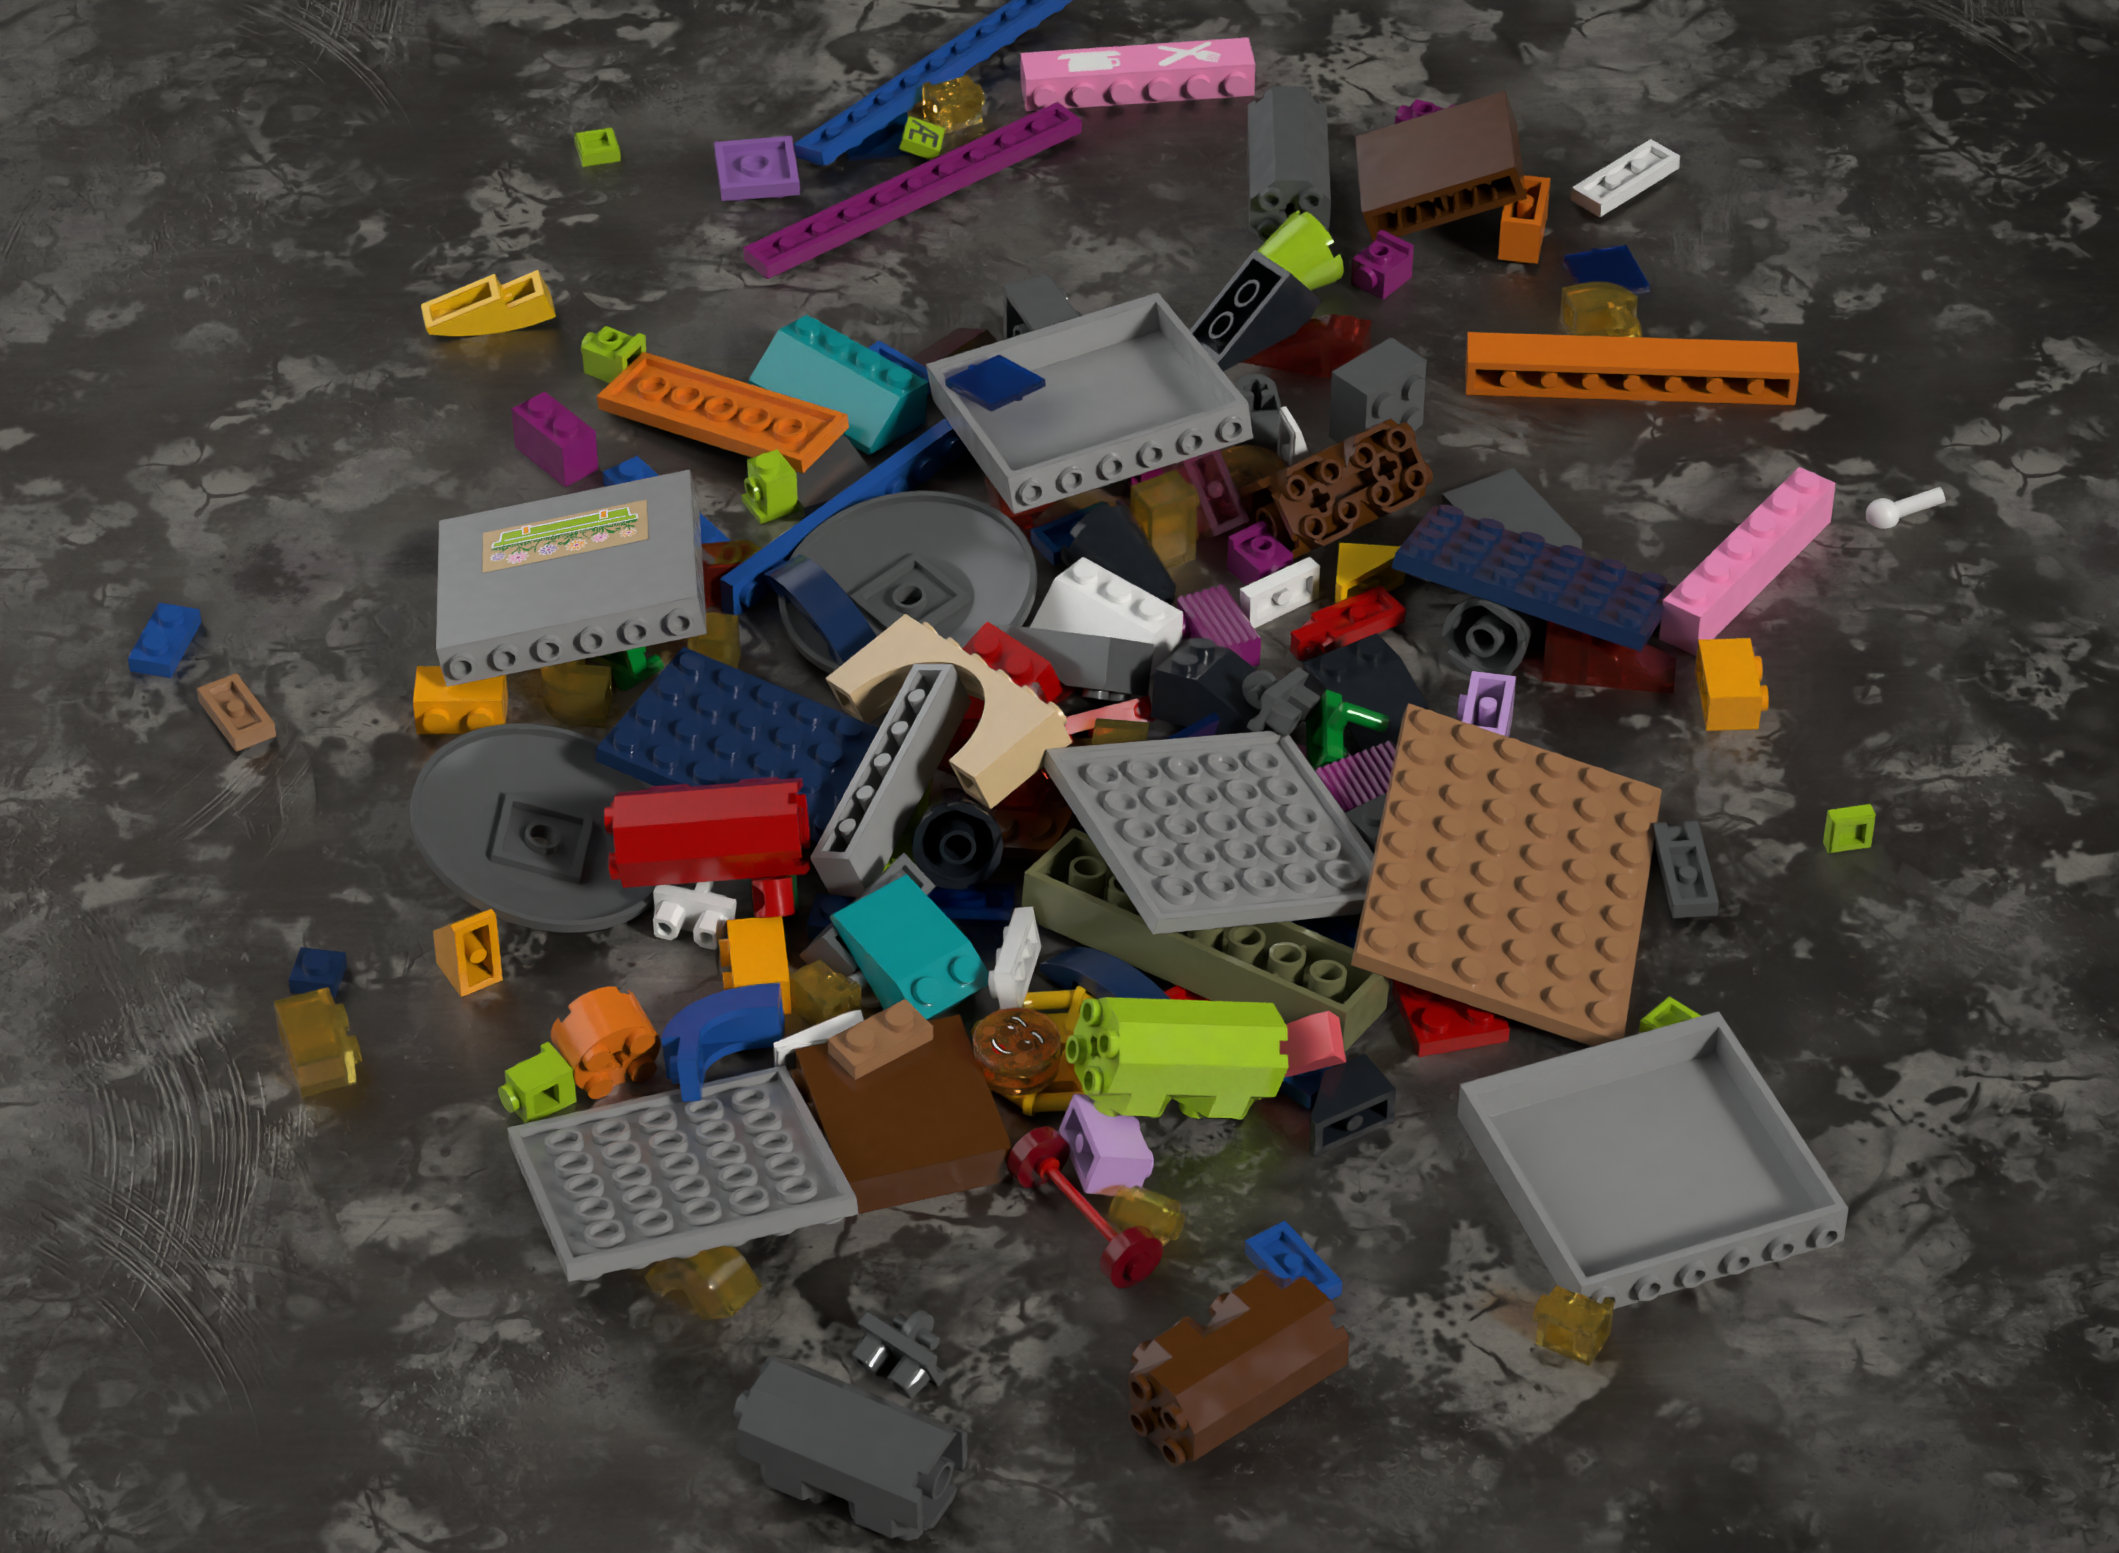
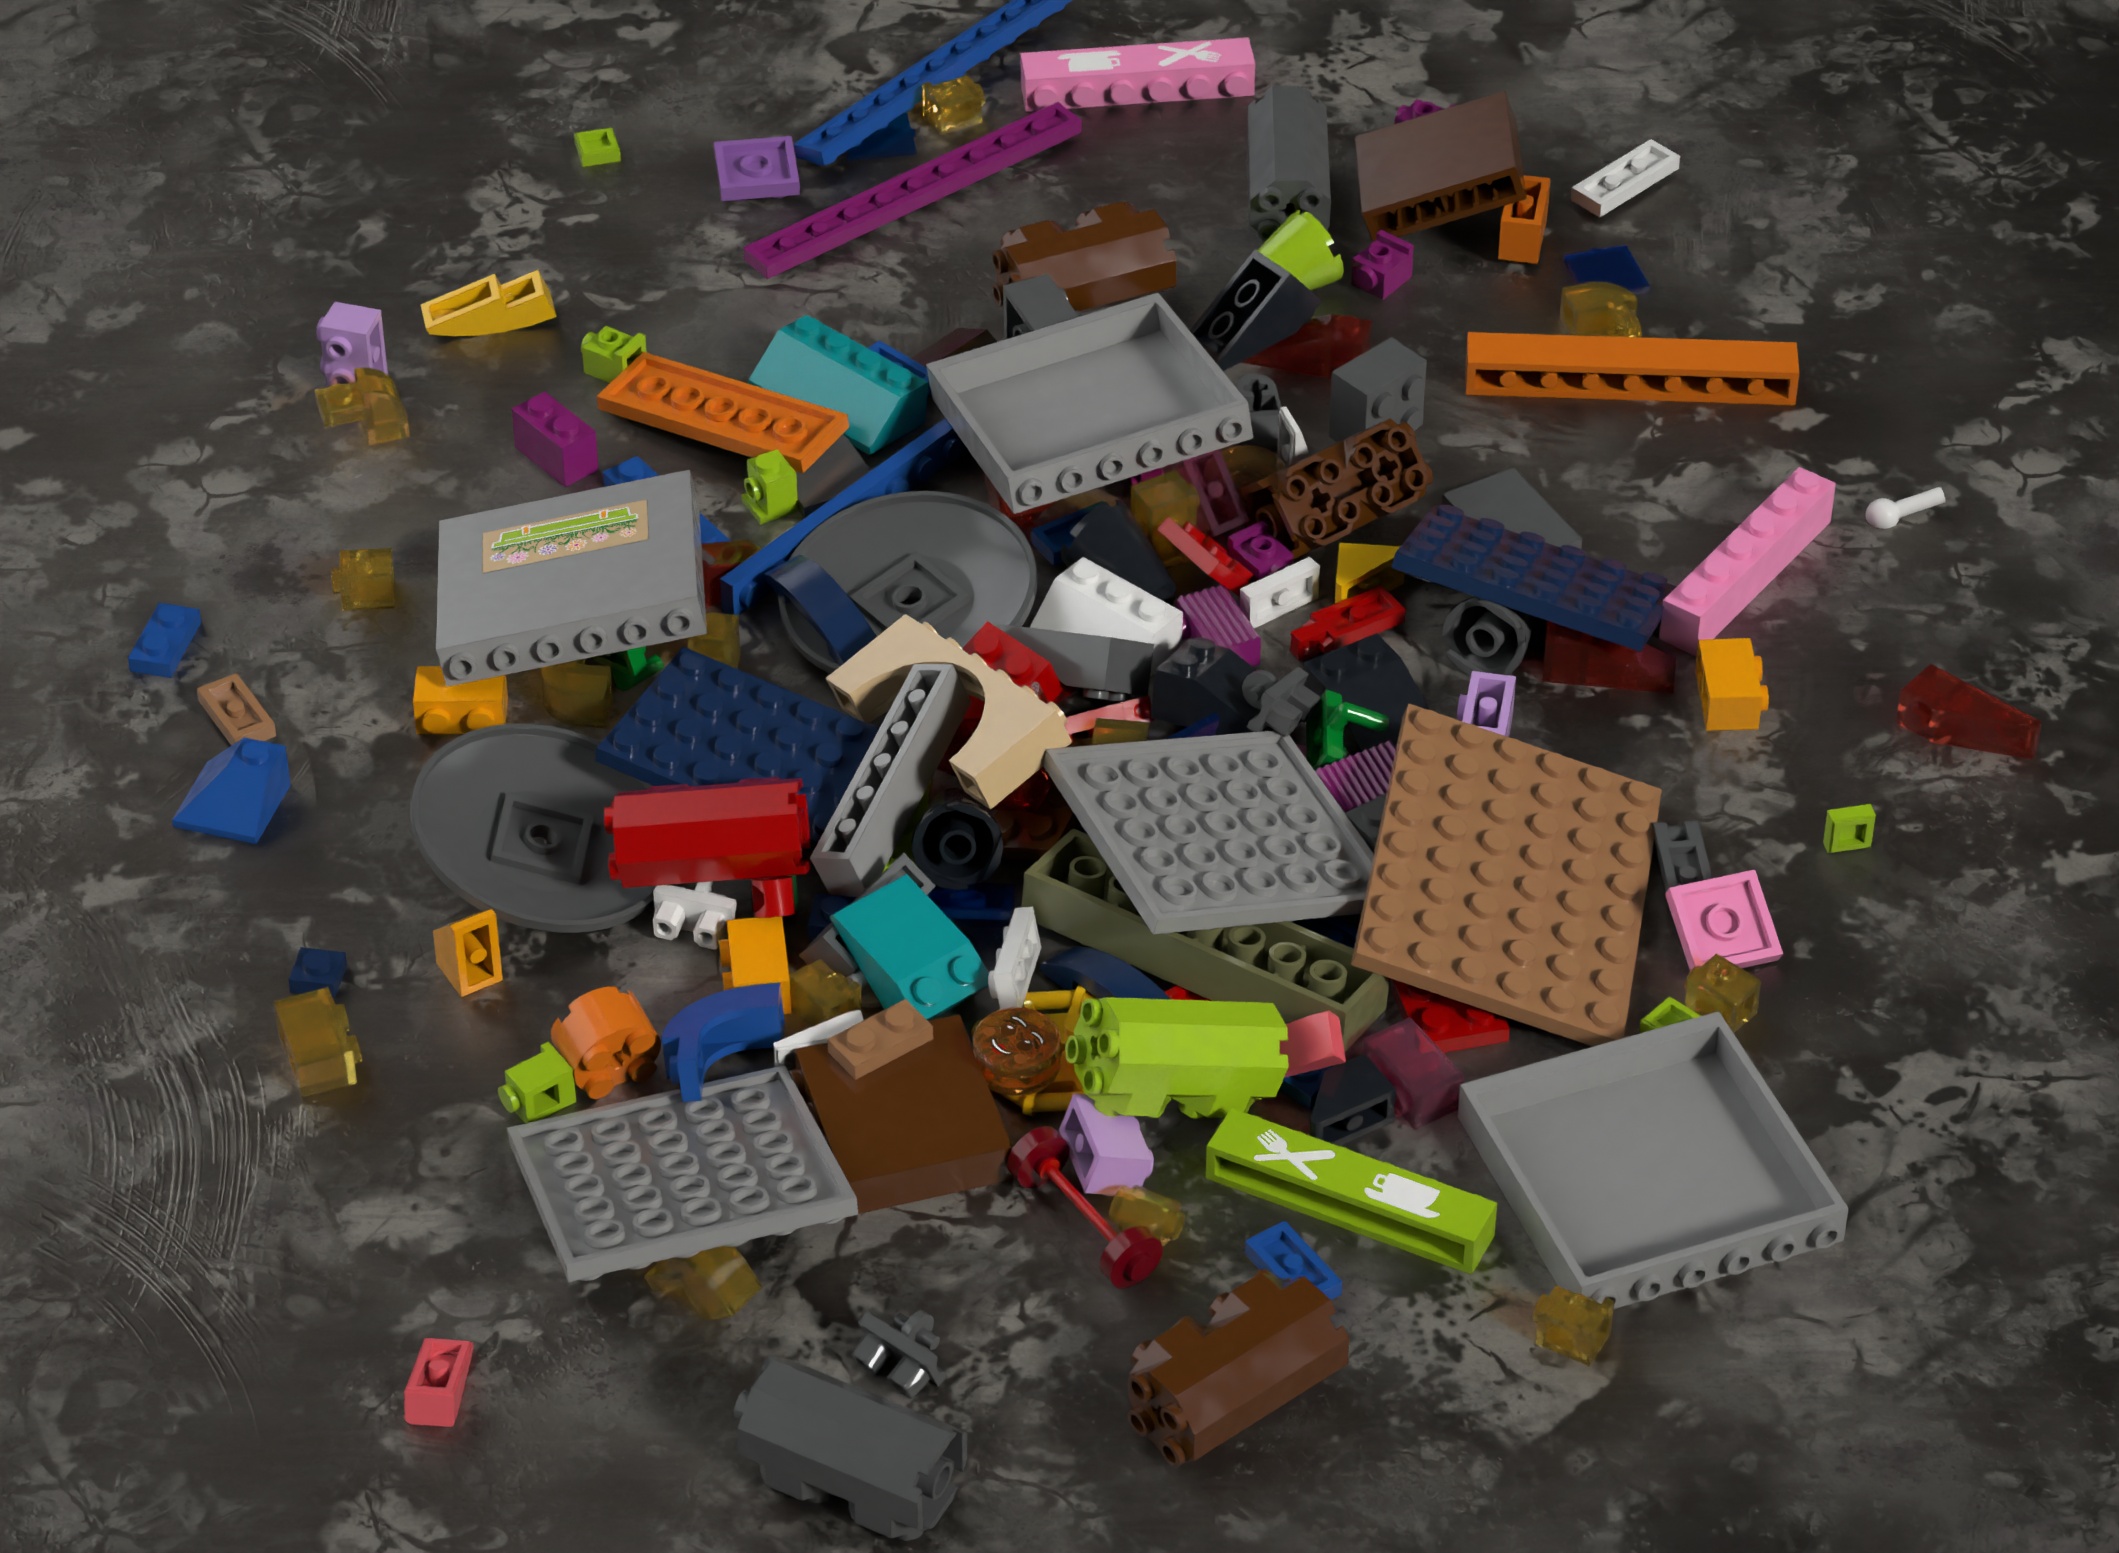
(237, 792): none -> blue slope
(350, 340): none -> lavender brick
(365, 579): none -> clear yellow brick
(369, 399): none -> clear yellow brick
(437, 1382): none -> coral slope
(922, 138): lime tile -> none
(995, 383): clear blue piece -> none
(1100, 263): none -> reddish brown brick
(1207, 554): none -> red plate
(1351, 1190): none -> lime brick
(1420, 1072): none -> clear pink brick
(1724, 918): none -> bright pink plate
(1725, 989): none -> clear yellow brick
(1965, 716): none -> clear red slope

